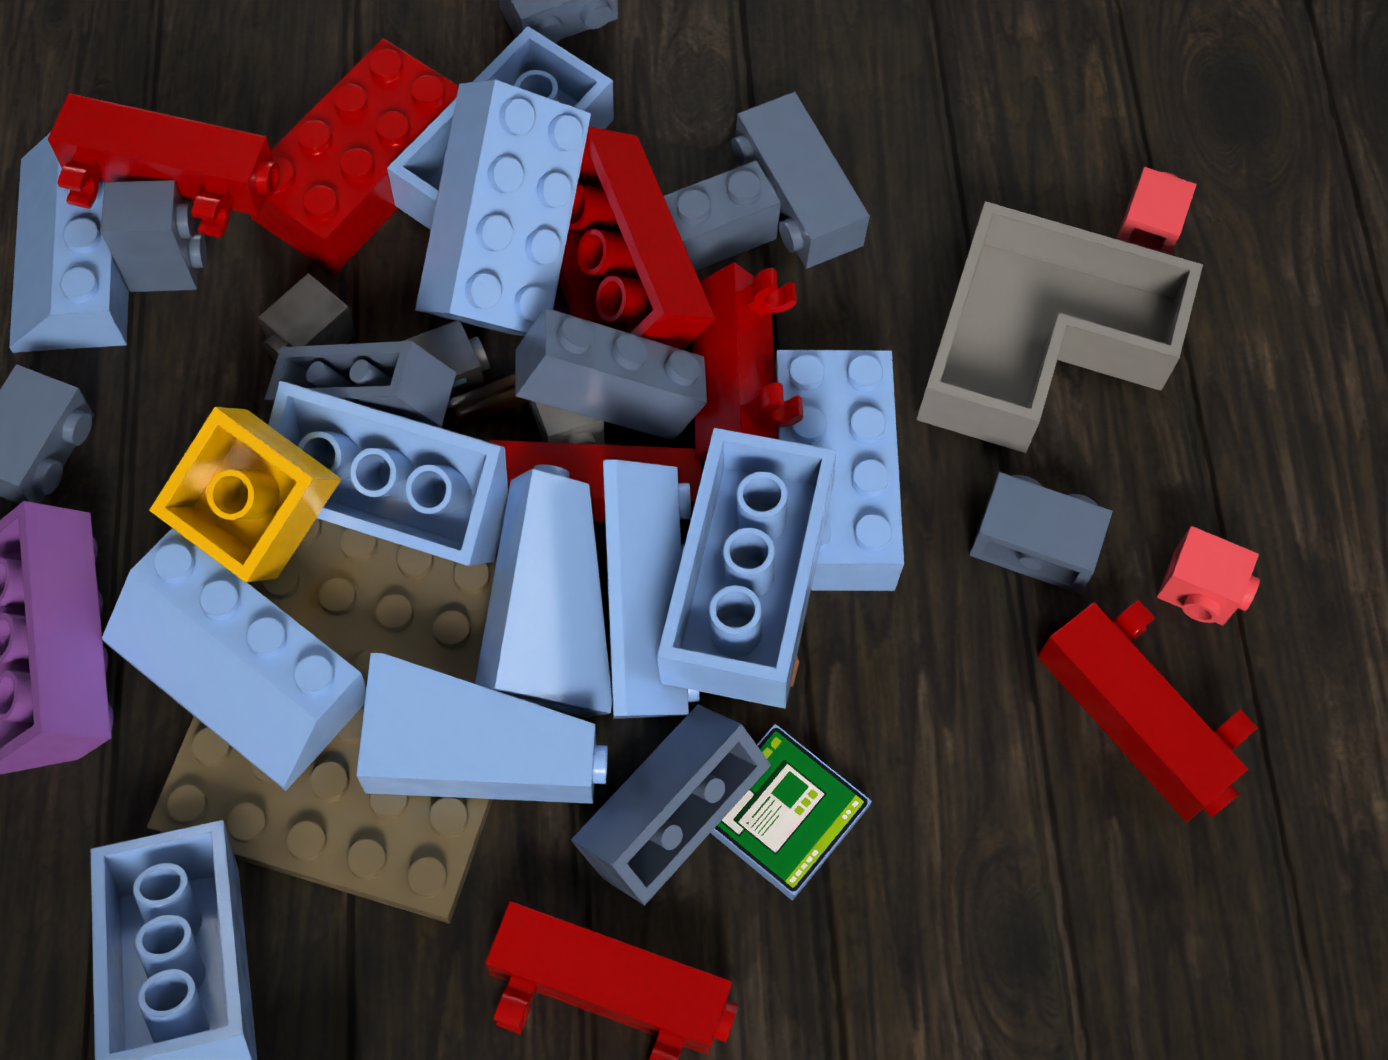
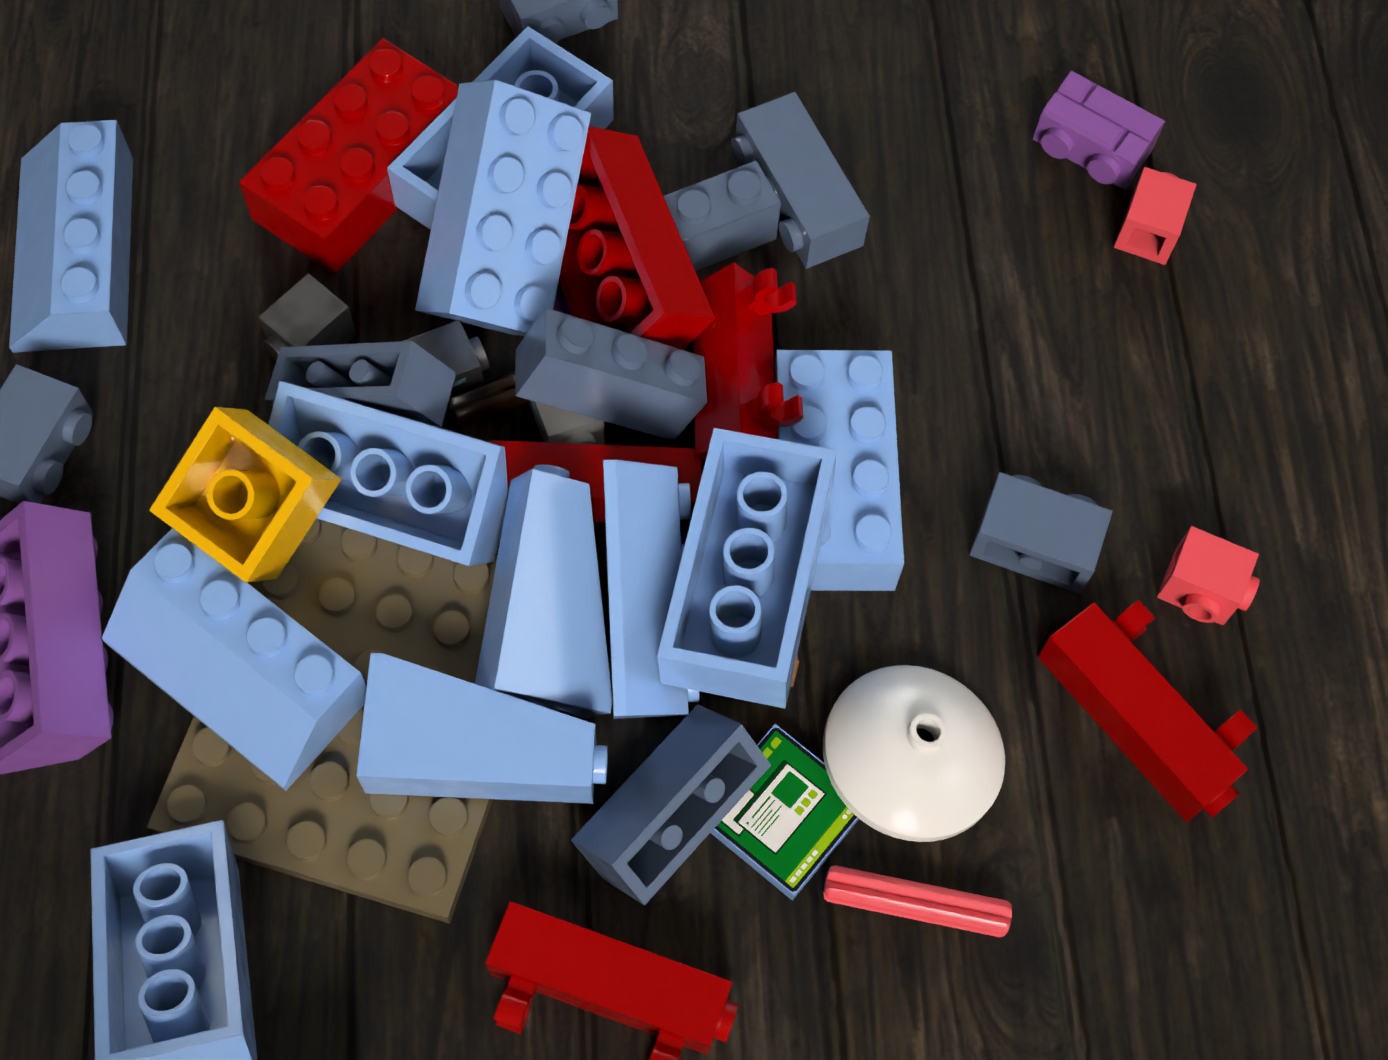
(122, 143): red brick -> none
(152, 235): sand blue brick -> none
(897, 778): none -> white dish
(917, 901): none -> coral axle
(1046, 296): light grey piece -> none
(1097, 131): none -> medium lavender brick

